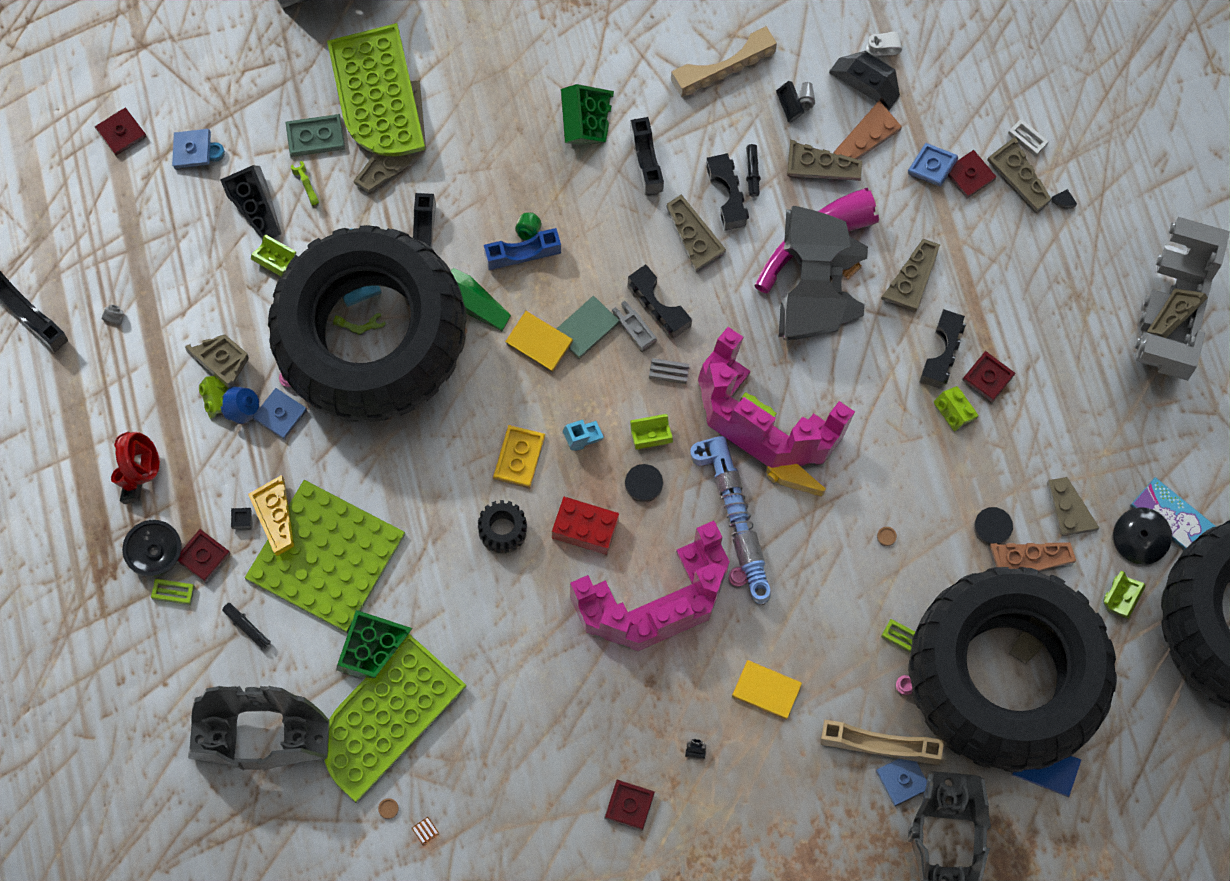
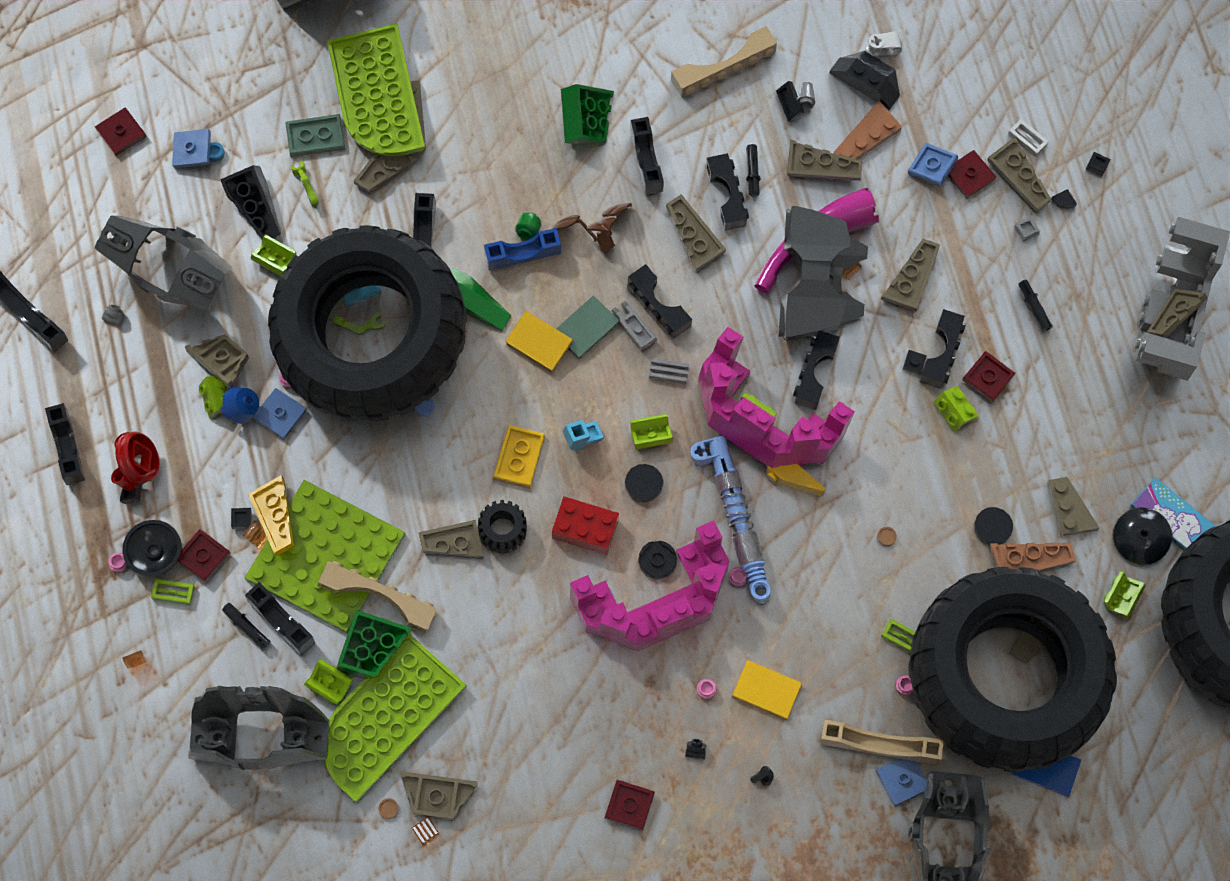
(65, 443): none -> black arch
(117, 562): none -> bright pink plate
(134, 659): none -> clear orange tile
(200, 261): none -> dark grey piece
(255, 534): none -> clear orange tile
(279, 619): none -> black arch
(329, 682): none -> lime bracket
(339, 580): none -> tan arch
(426, 408): none -> medium blue tile
(436, 795): none -> dark tan wing
(454, 540): none -> dark tan wing
(603, 226): none -> reddish brown plant
(657, 559): none -> black tile
(706, 688): none -> bright pink plate
(765, 775): none -> black plate
(810, 389): none -> black arch
(914, 362): none -> black plate
(1027, 228): none -> light grey tile
(1035, 306): none -> black axle
(1098, 164): none -> black tile

